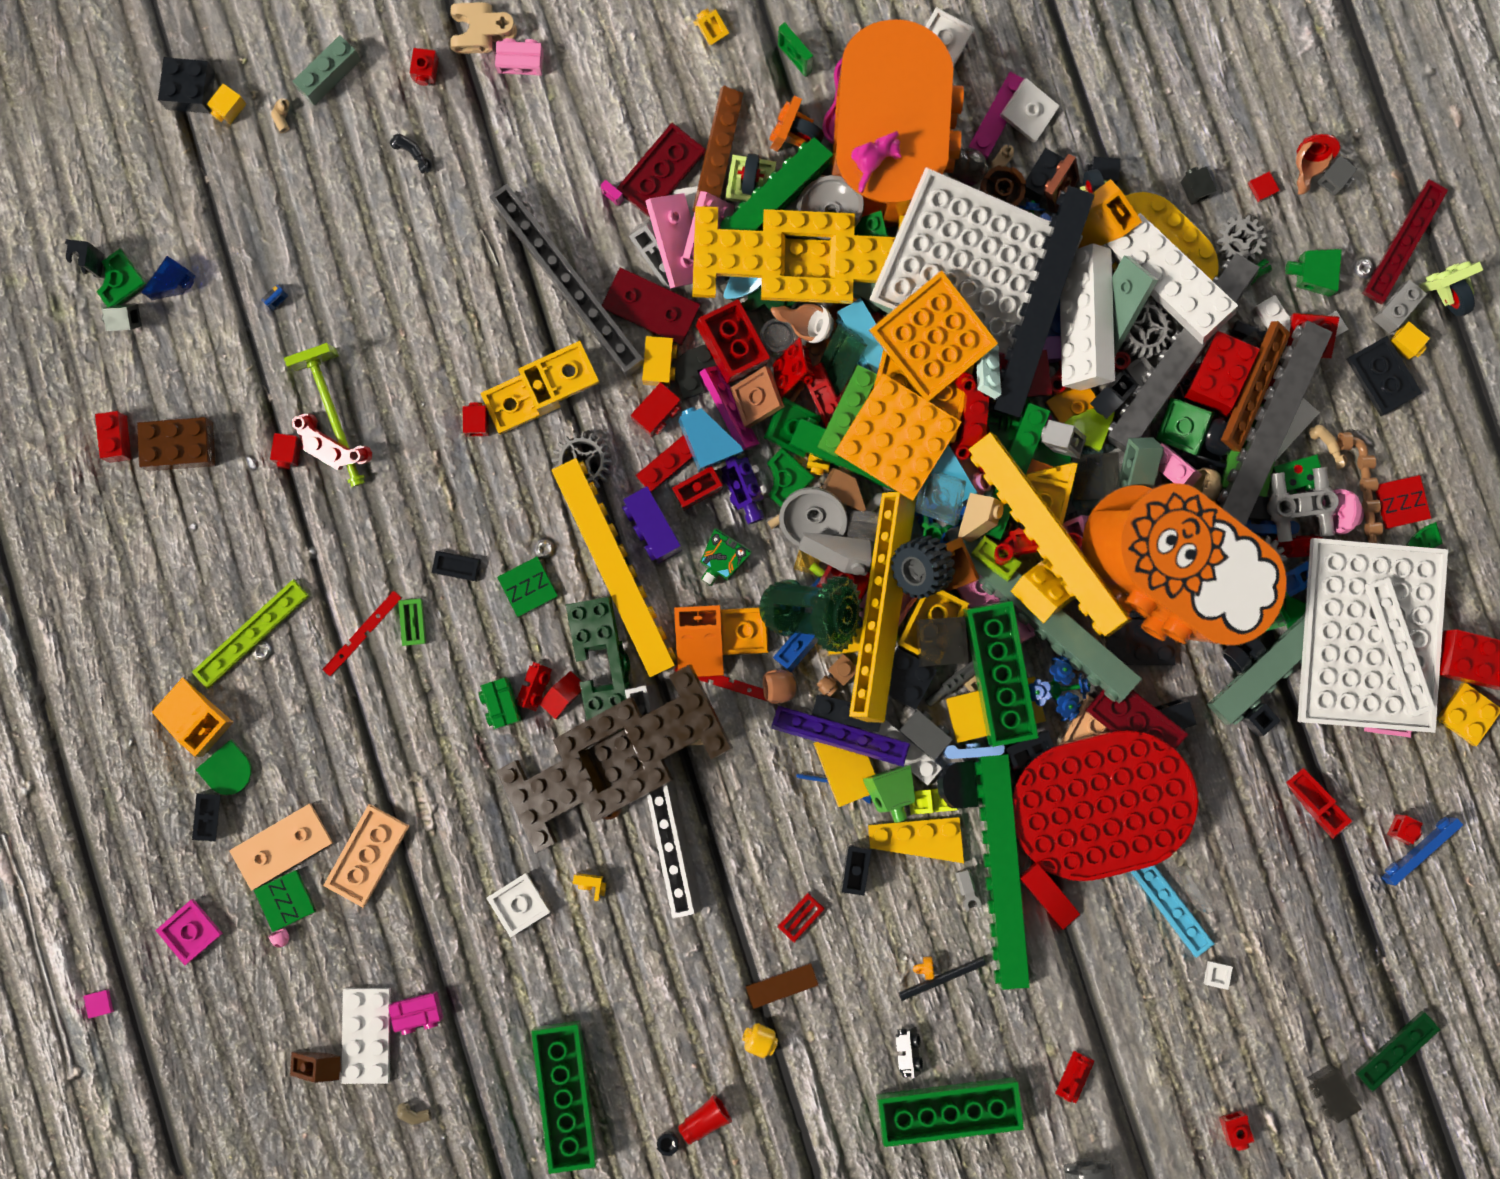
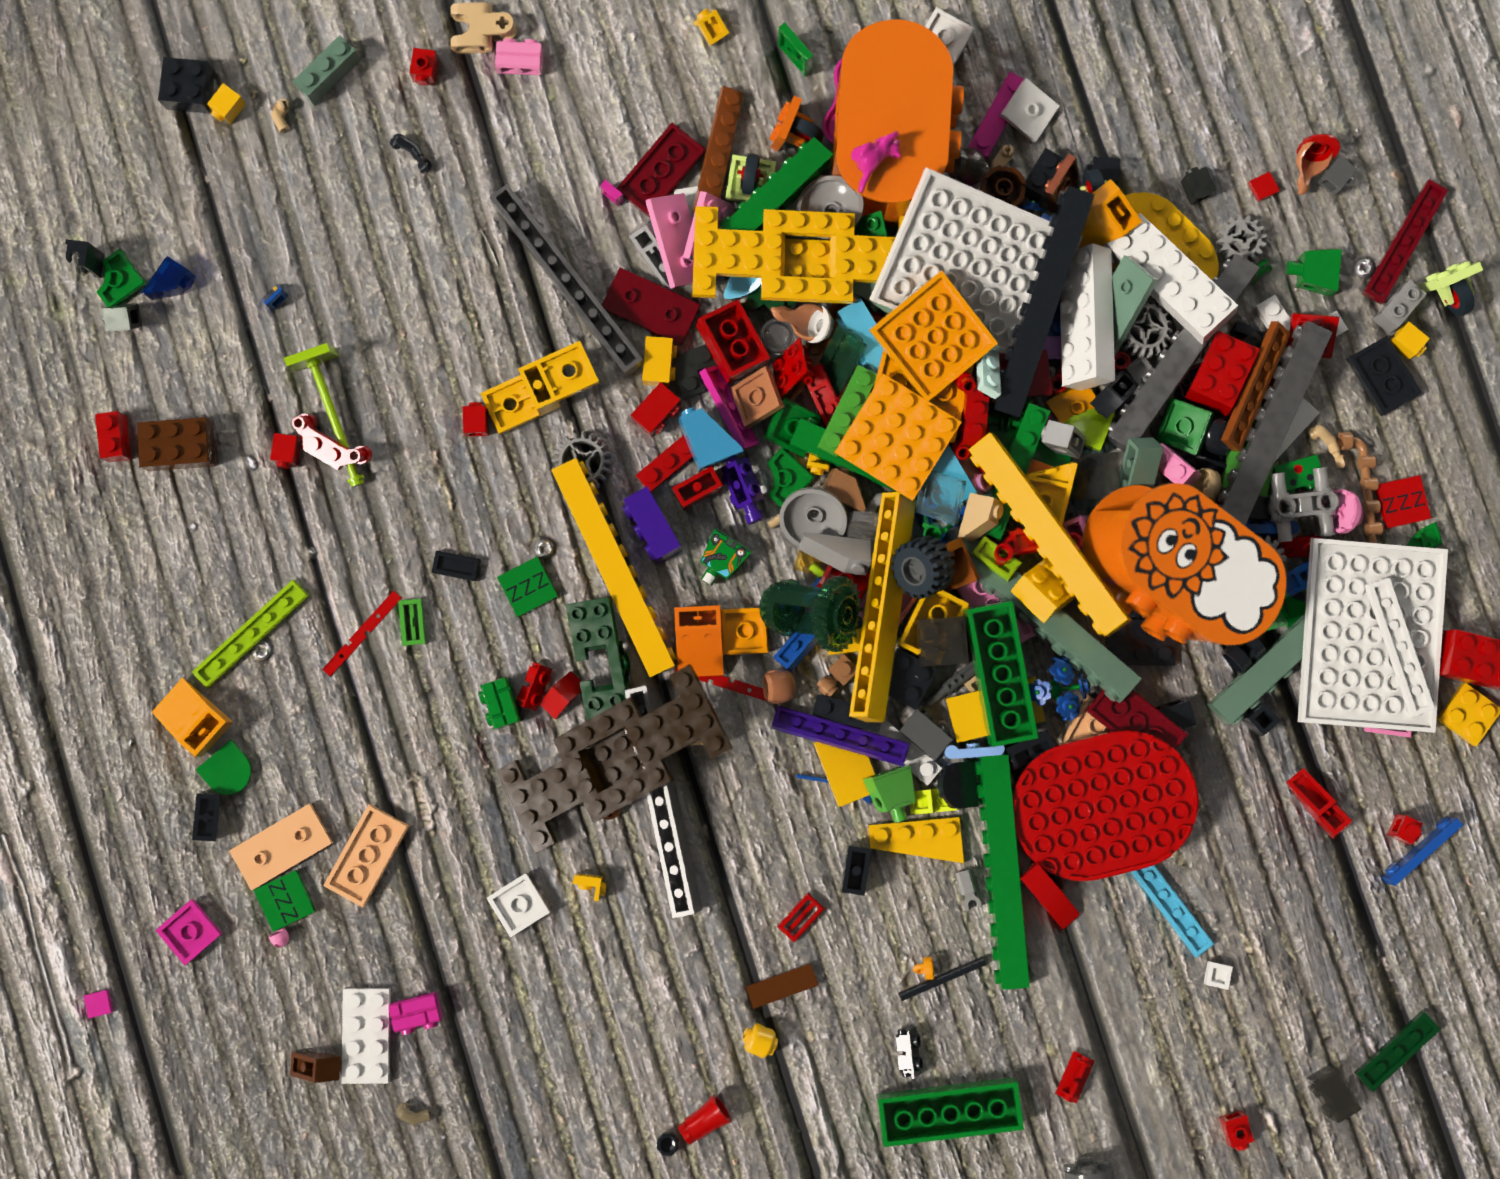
(564, 1097): green brick -> none

